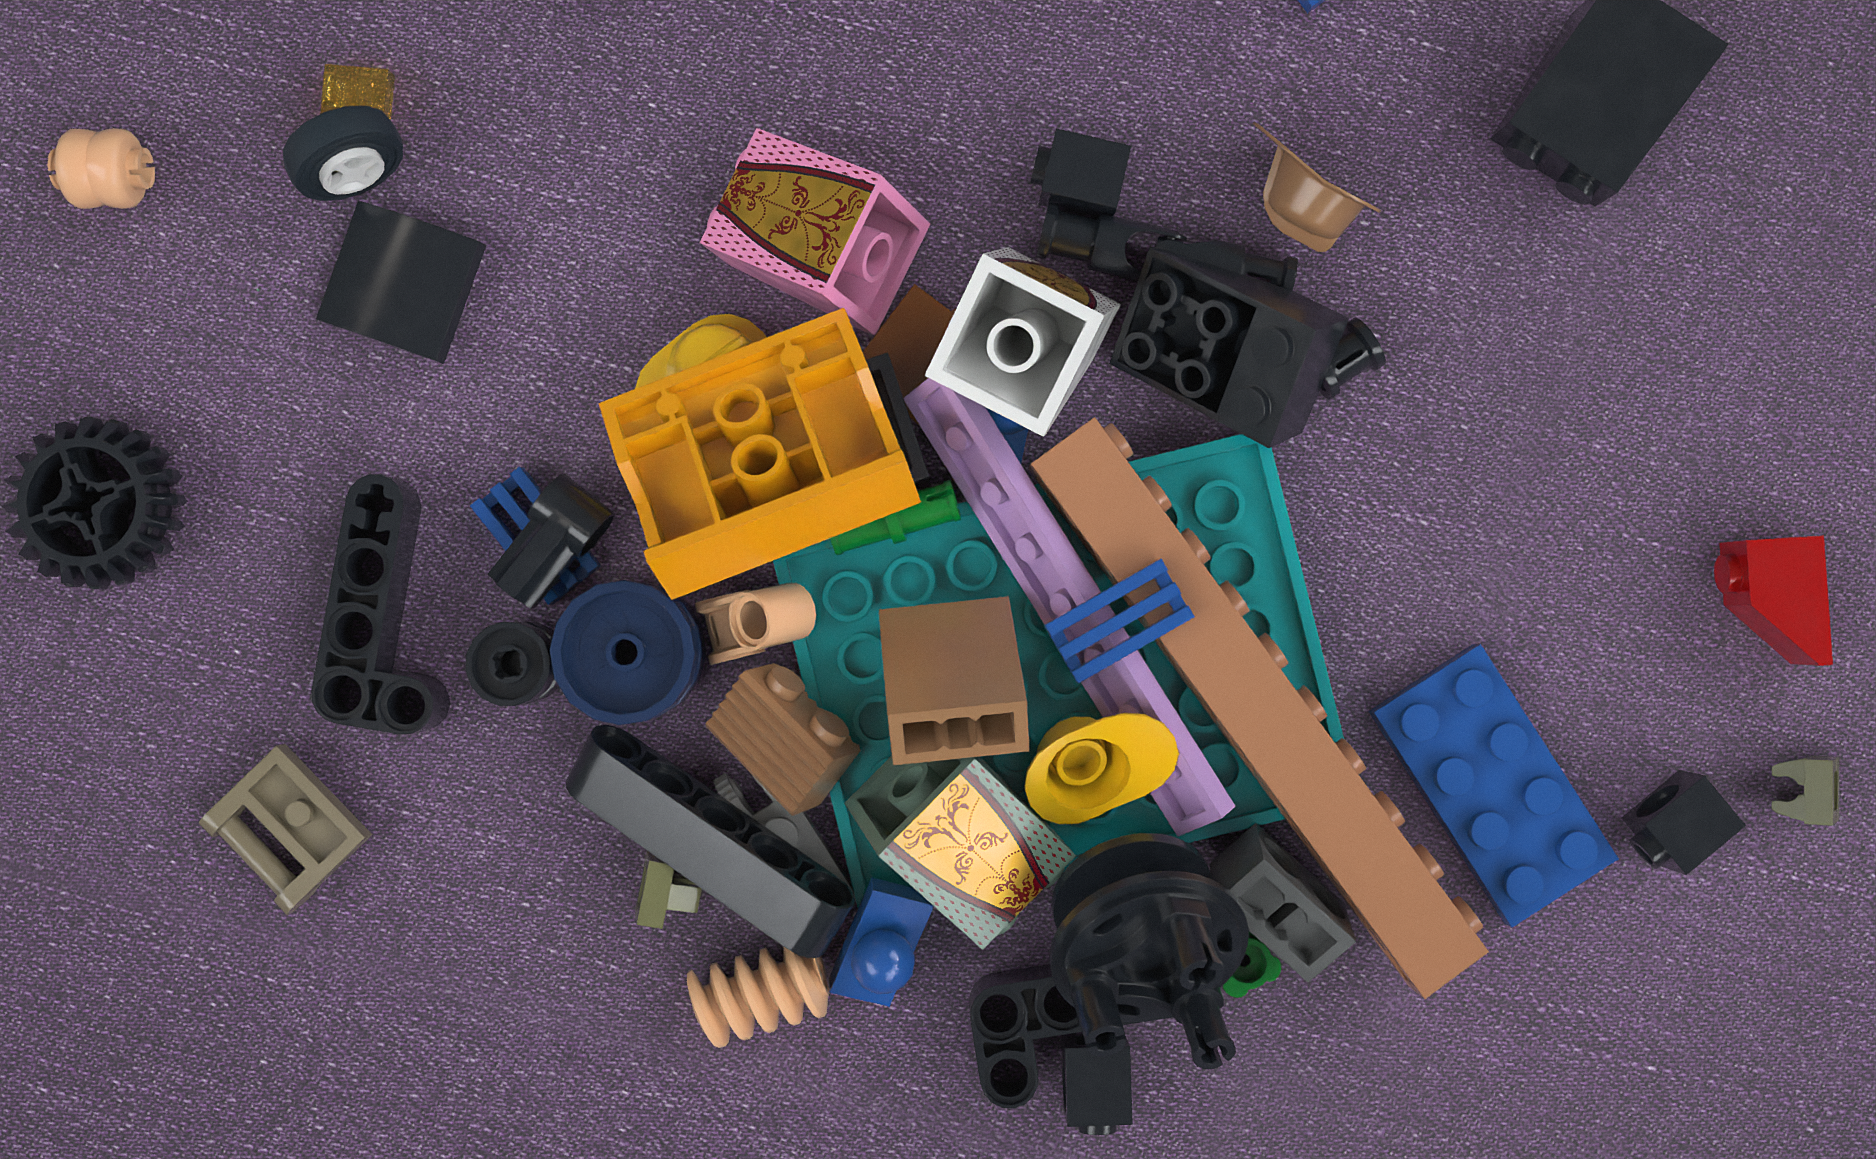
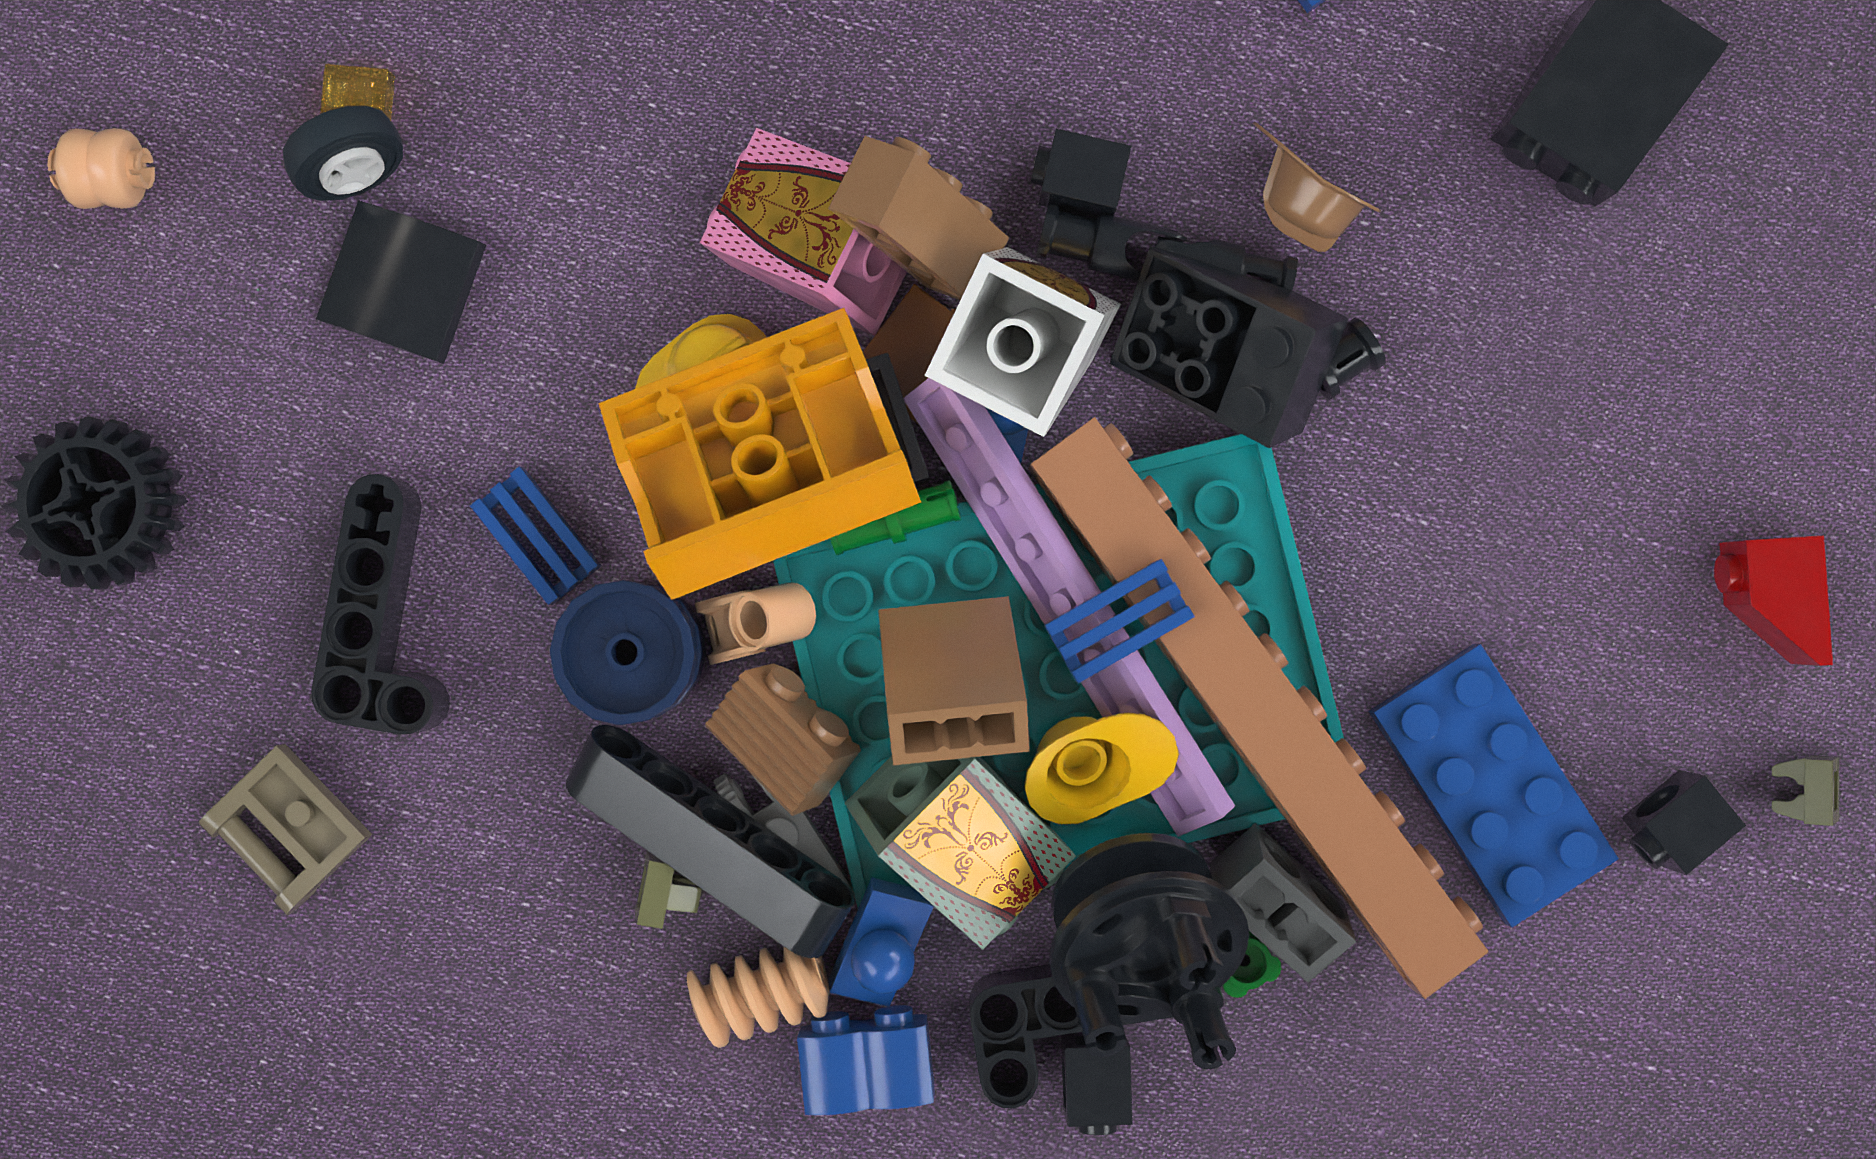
(511, 663): black wheel -> none
(561, 527): black piece -> none
(866, 1062): none -> blue brick
(916, 214): none -> medium nougat brick

